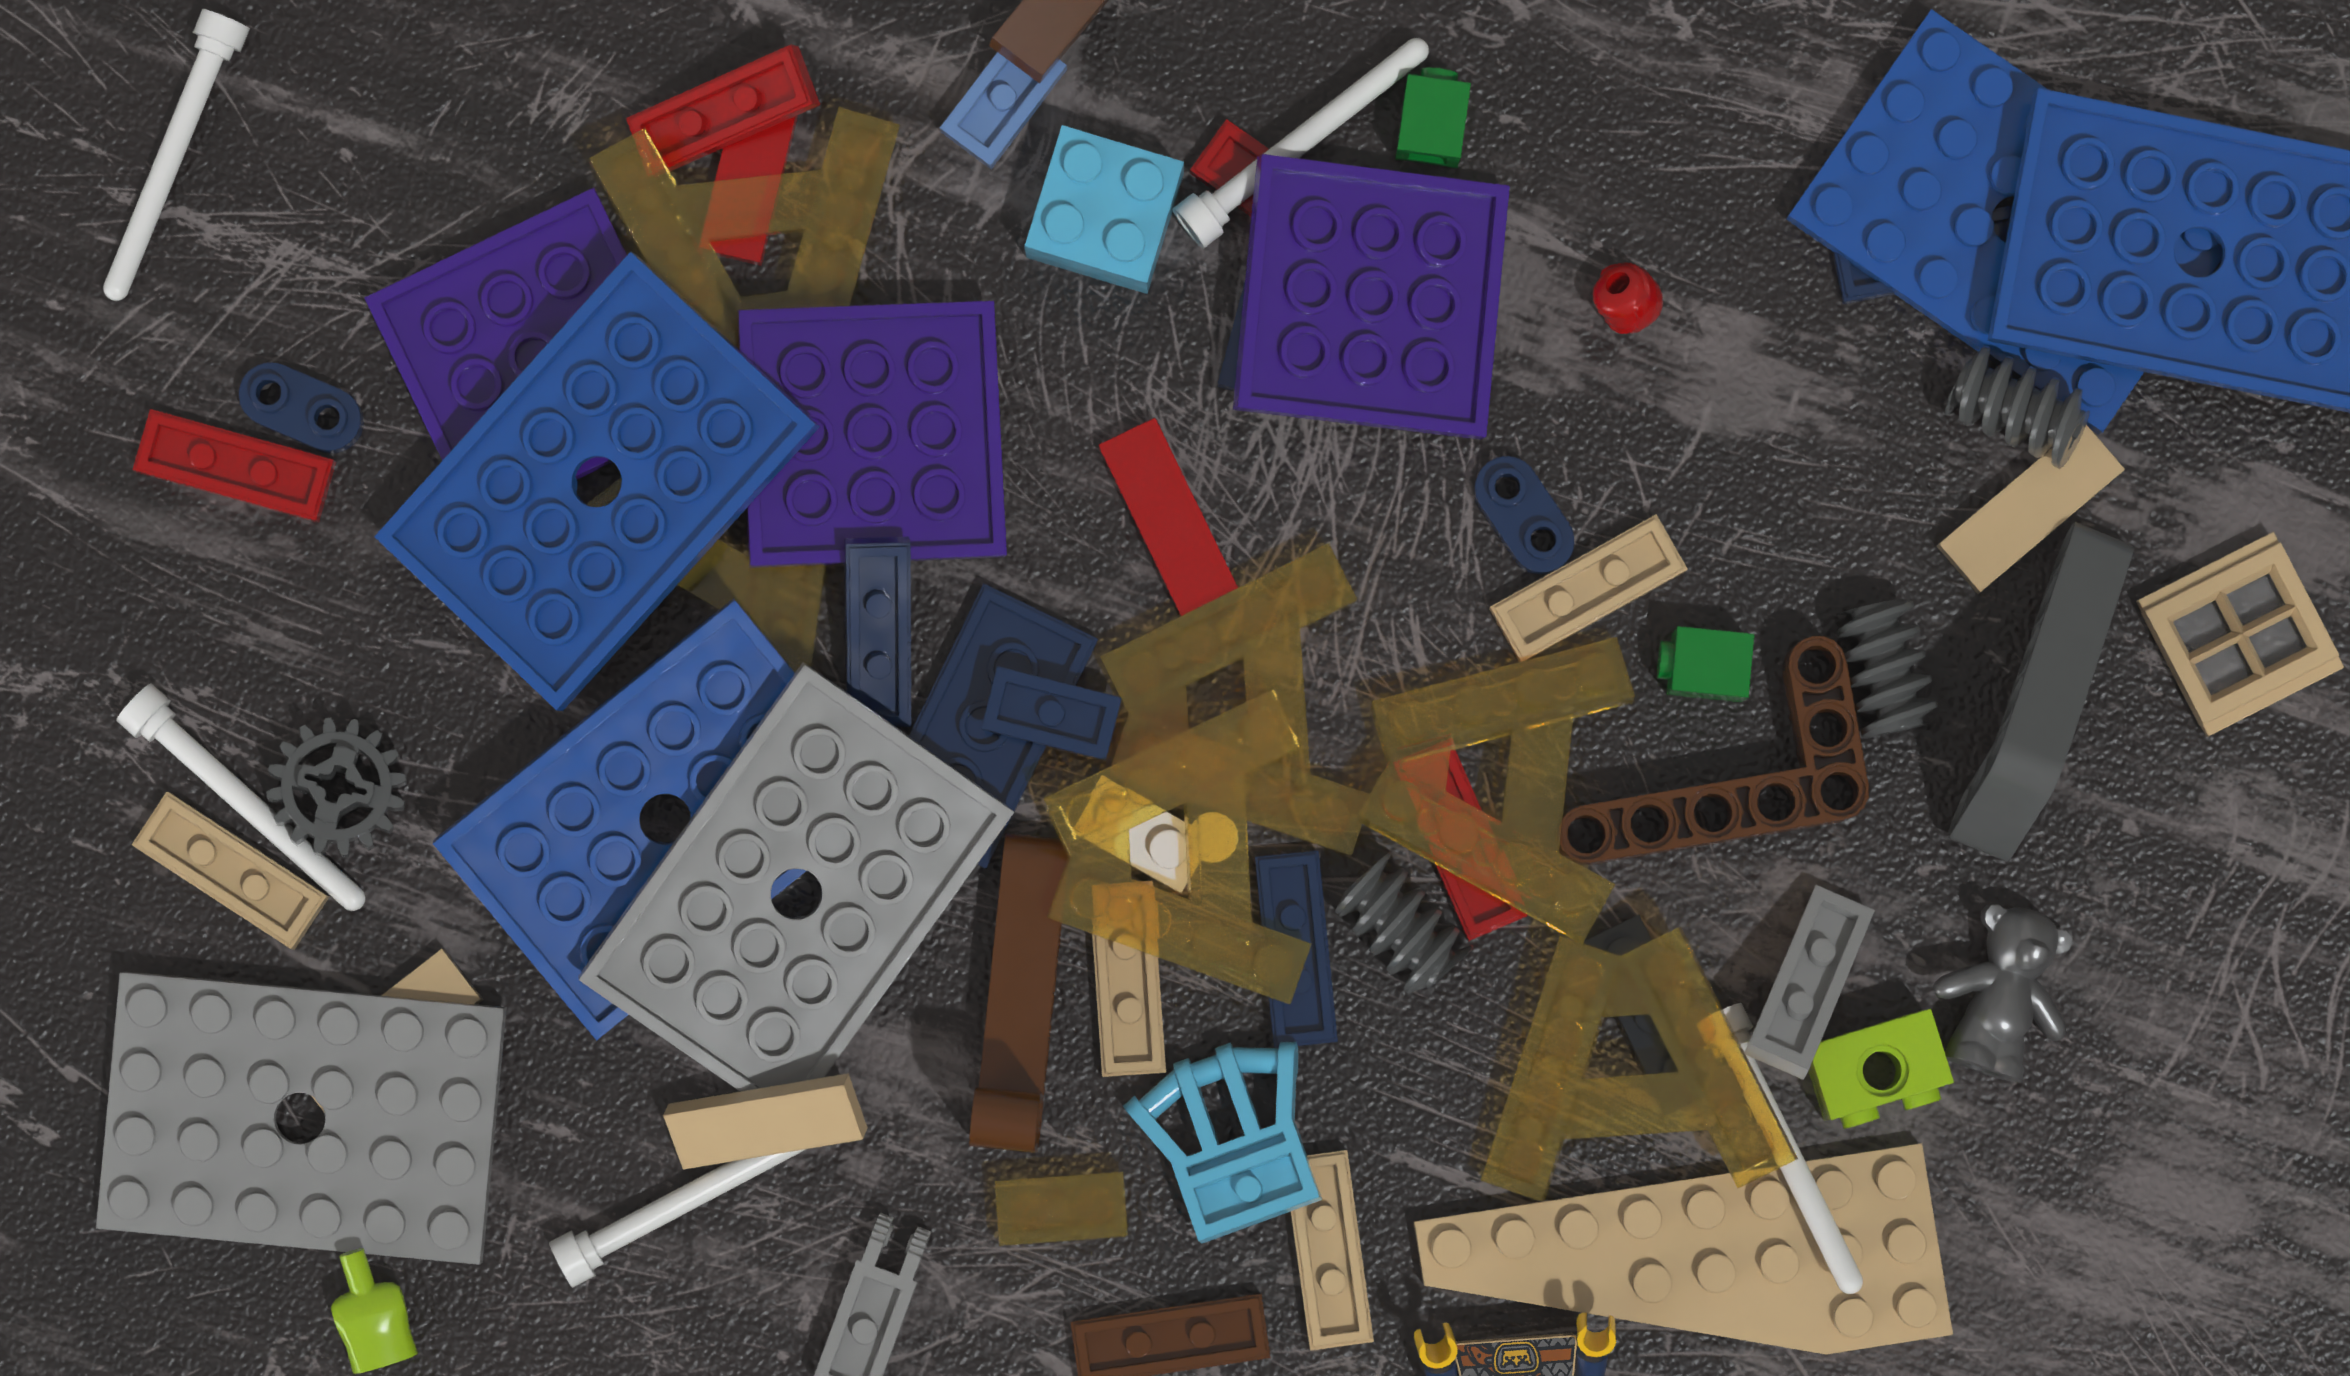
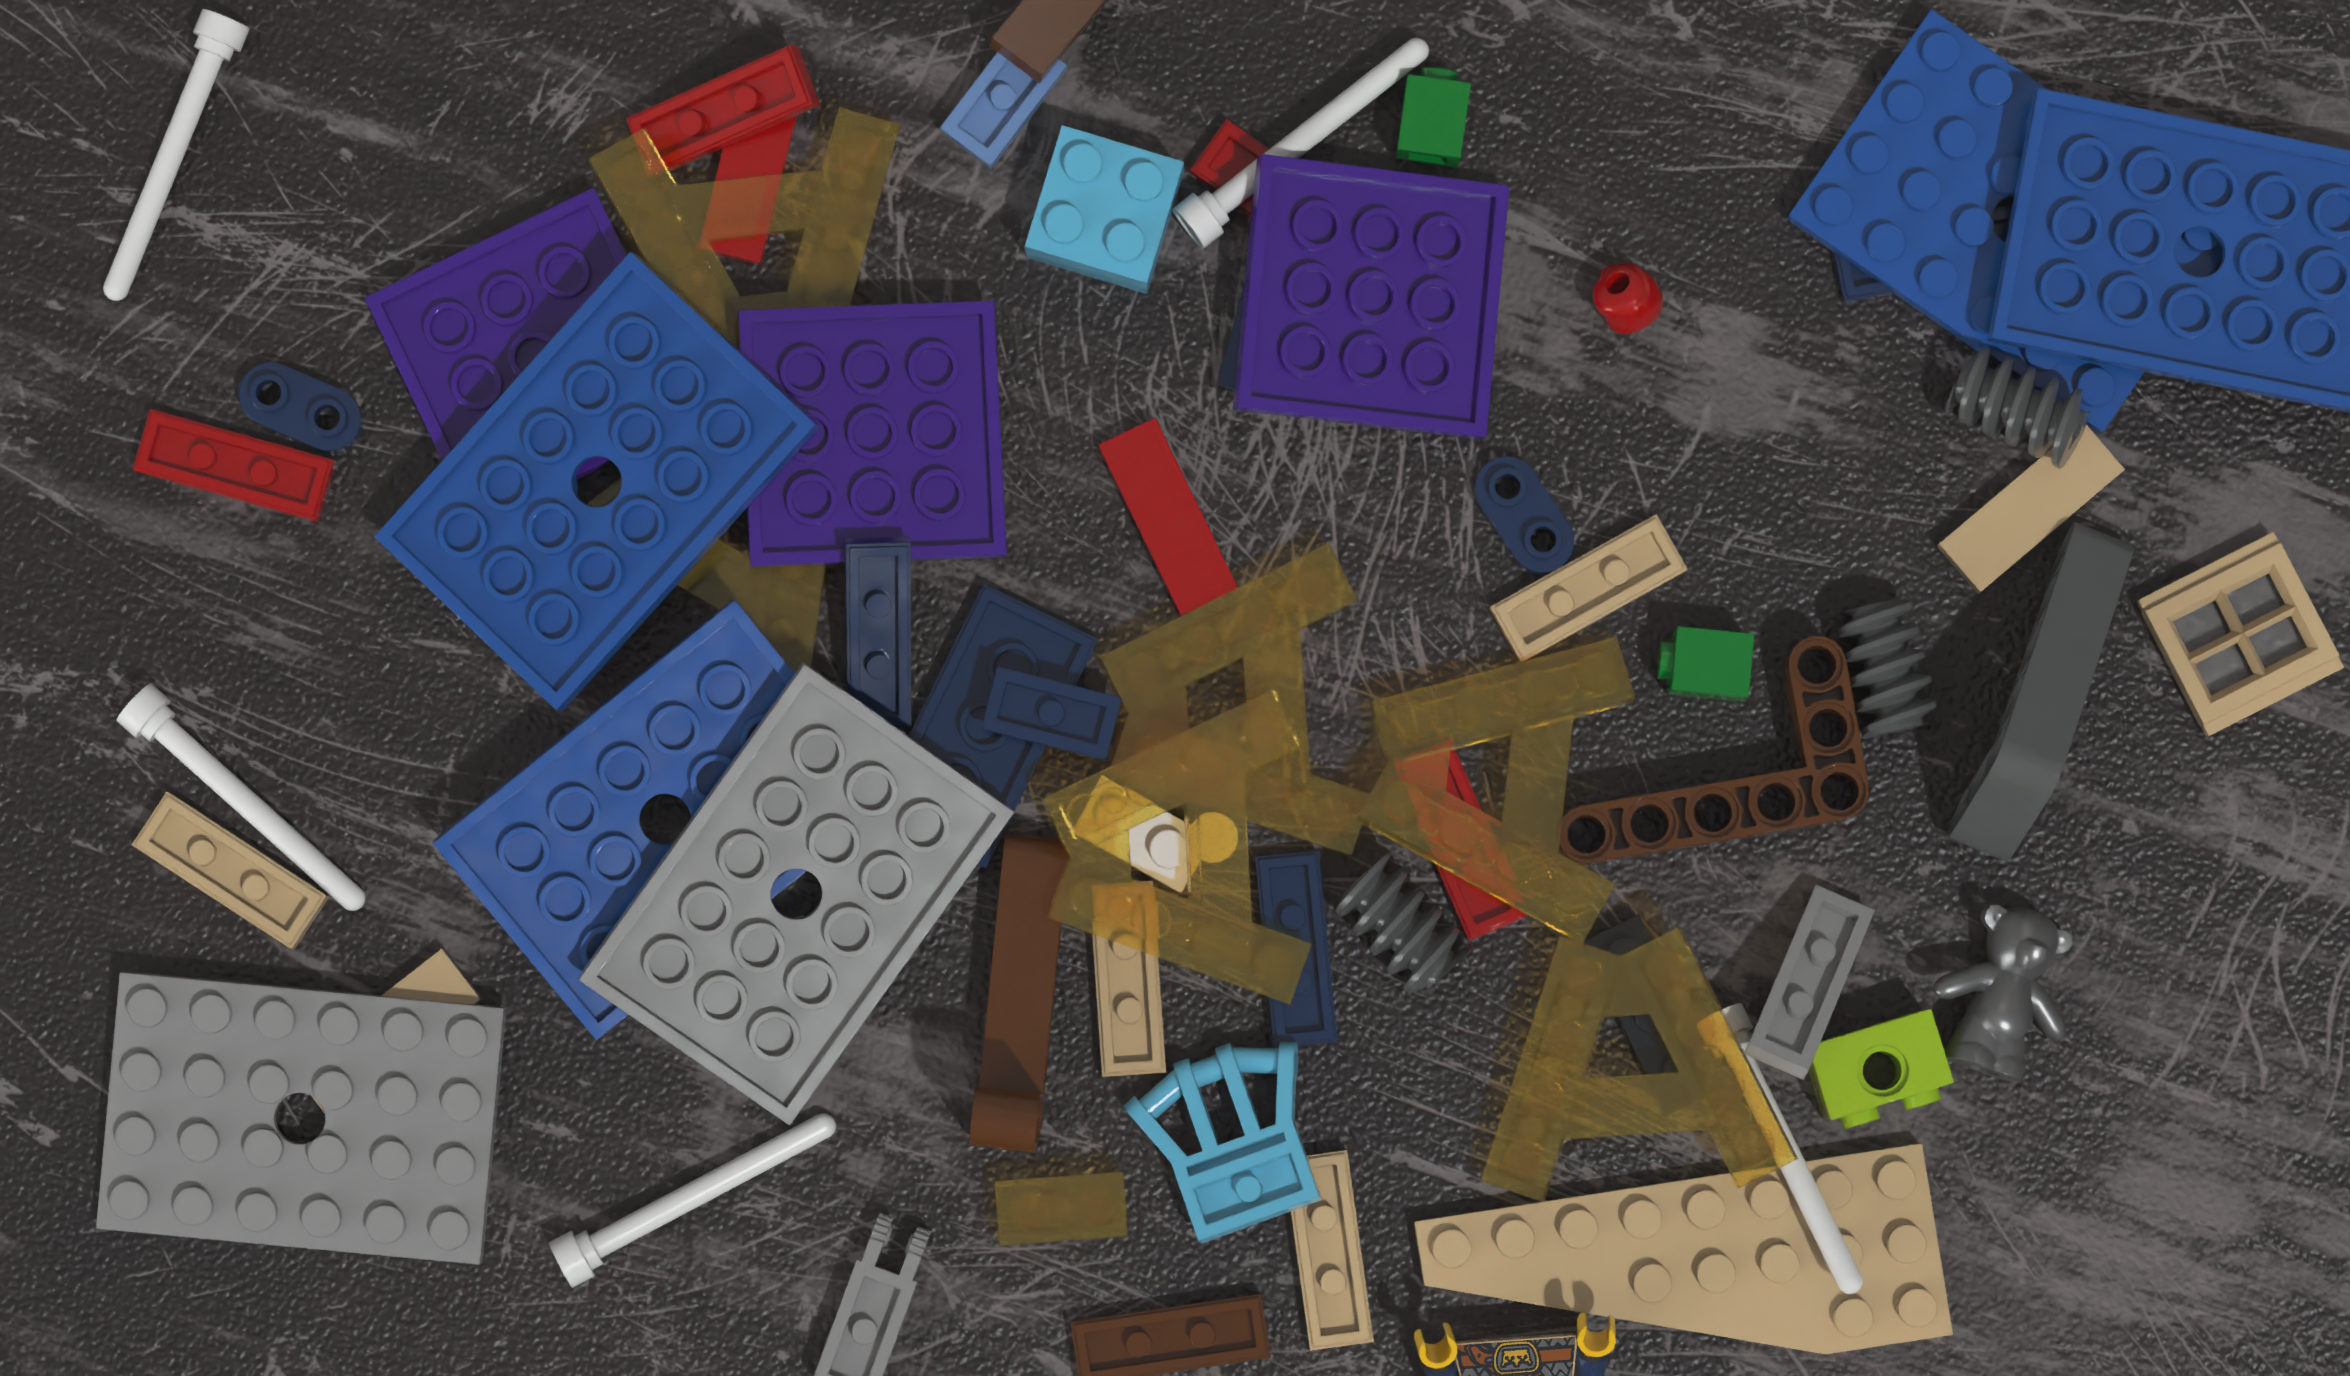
(344, 760): dark grey gear -> none
(371, 1317): lime piece -> none
(765, 1121): tan tile -> none

